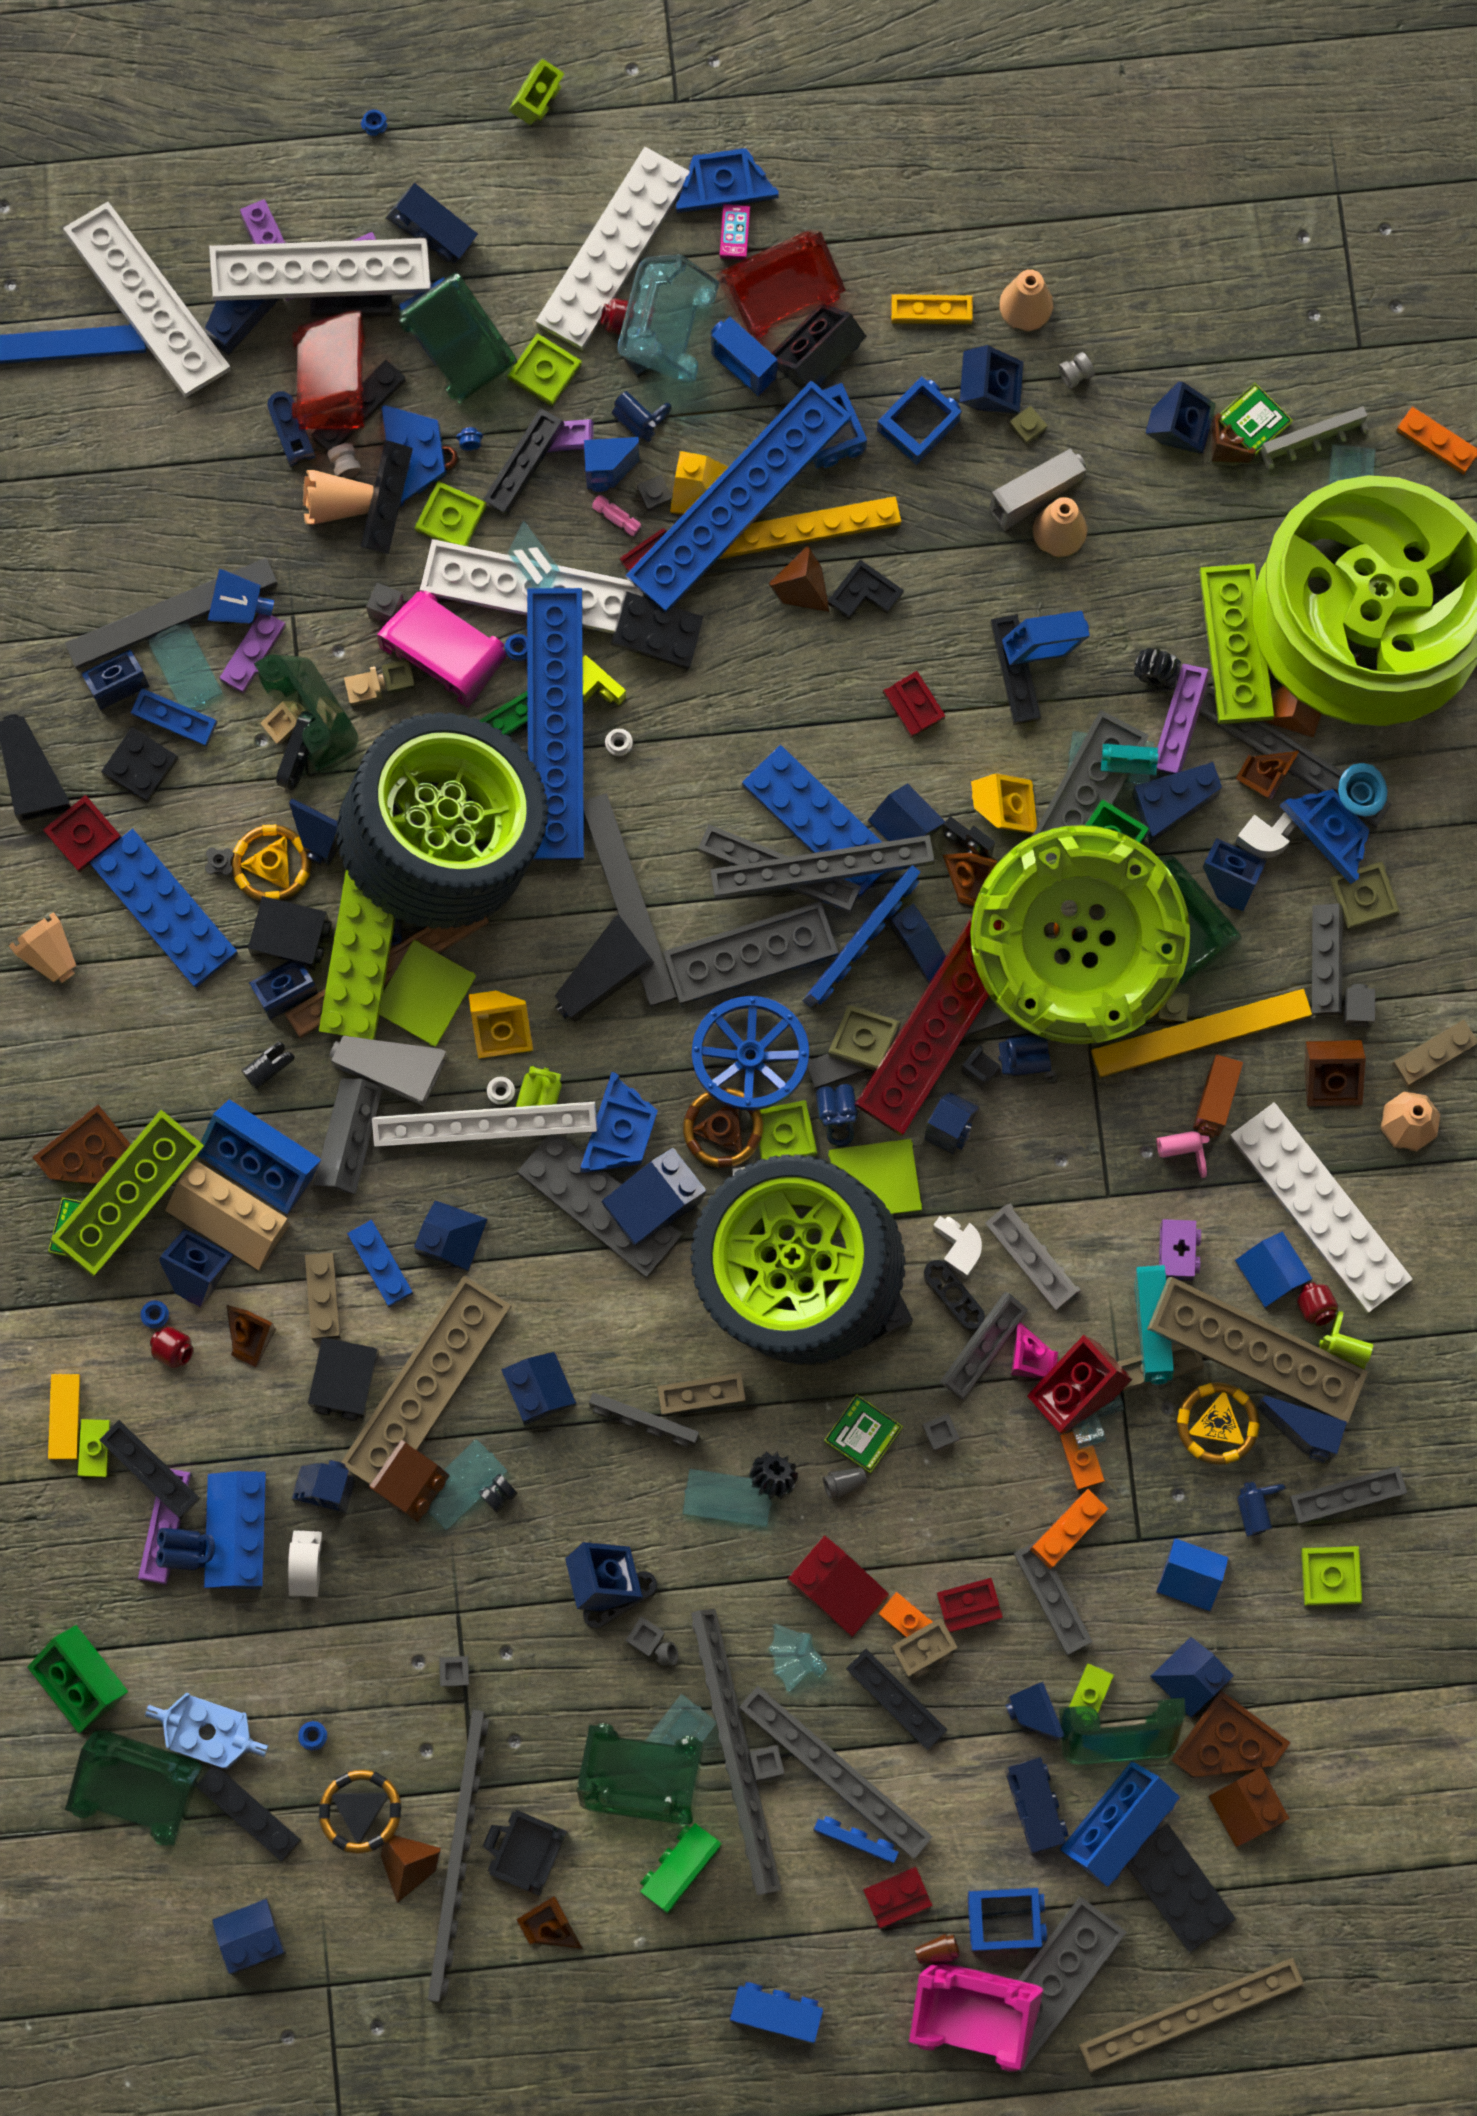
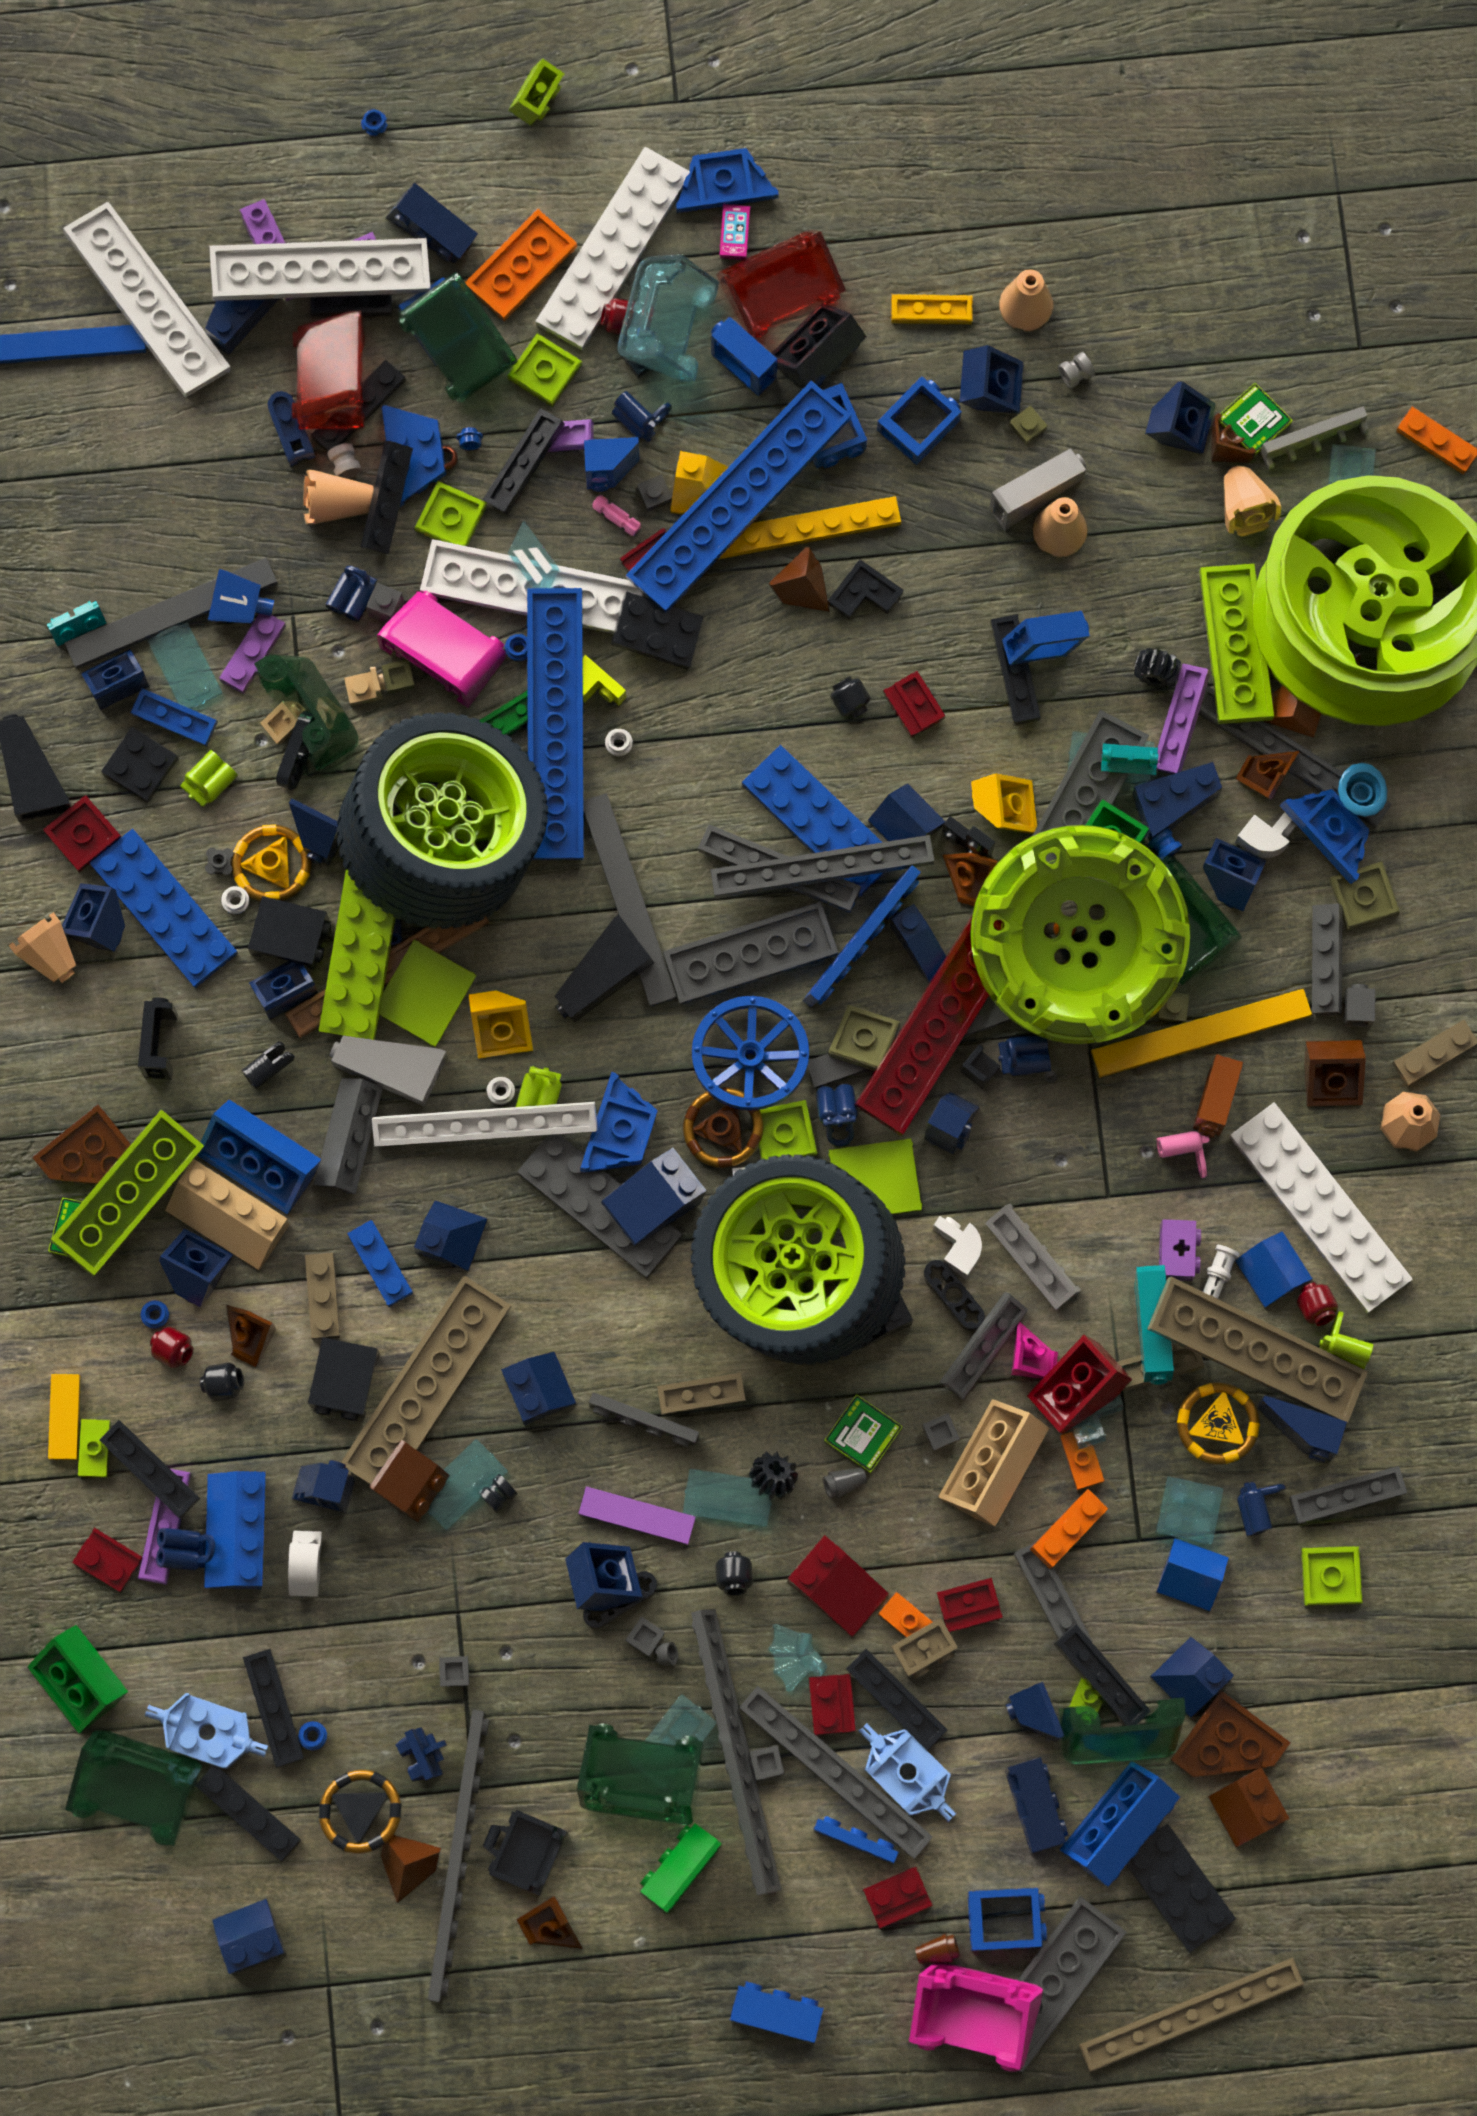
(86, 618): none -> teal hinge
(95, 917): none -> dark blue slope
(107, 1560): none -> dark red plate
(149, 1062): none -> black panel
(208, 779): none -> lime piece
(222, 1381): none -> black head
(235, 892): none -> white plate
(273, 1708): none -> black plate
(351, 593): none -> dark blue piece
(425, 1751): none -> dark blue hips
(521, 264): none -> orange plate
(637, 1515): none -> medium lavender tile
(734, 1573): none -> black head
(832, 1704): none -> dark red plate
(850, 697): none -> black head
(916, 1795): none -> light blue plate
(994, 1462): none -> tan slope
(1101, 1676): none -> black plate
(1165, 844): none -> blue wheel
(1189, 1510): none -> clear light blue plate
(1218, 1271): none -> white pin
(1248, 502): none -> light nougat cone

